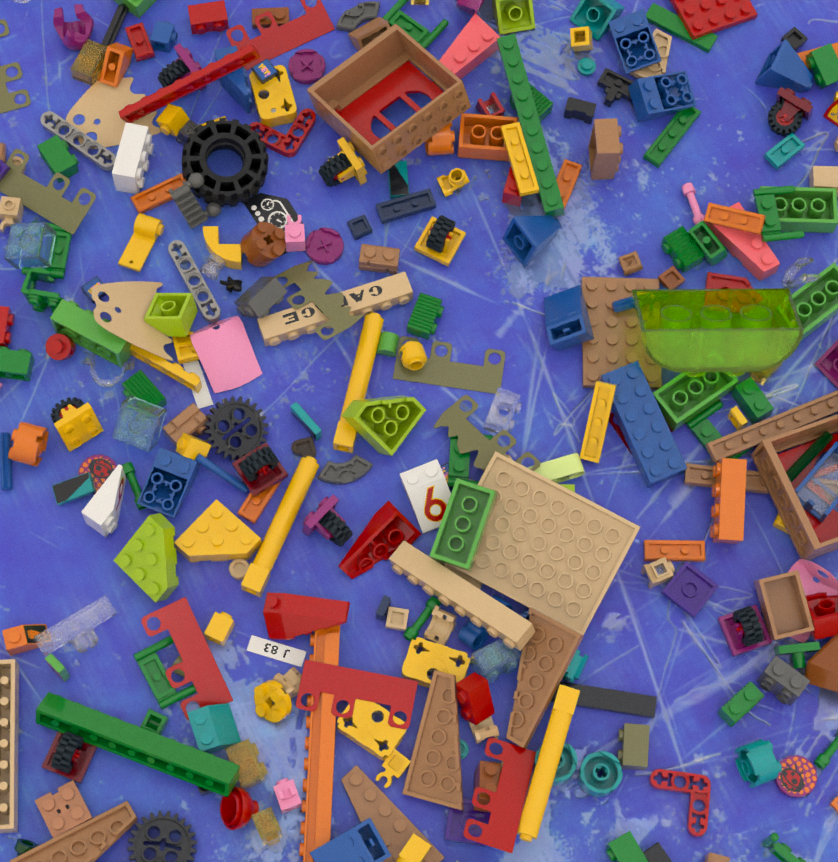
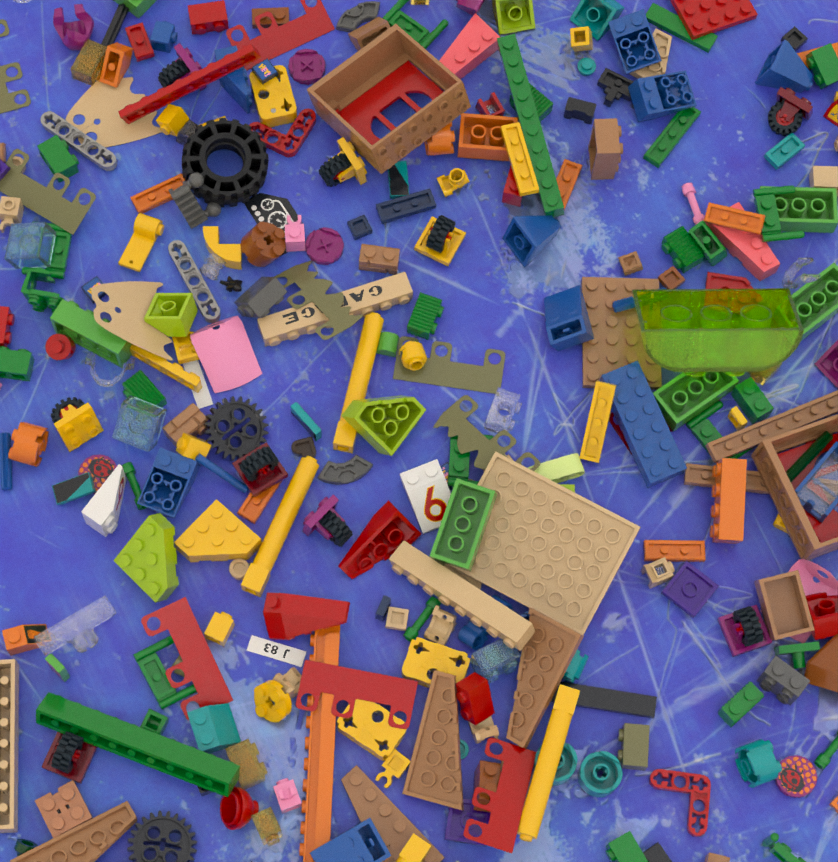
(132, 158): white brick -> none

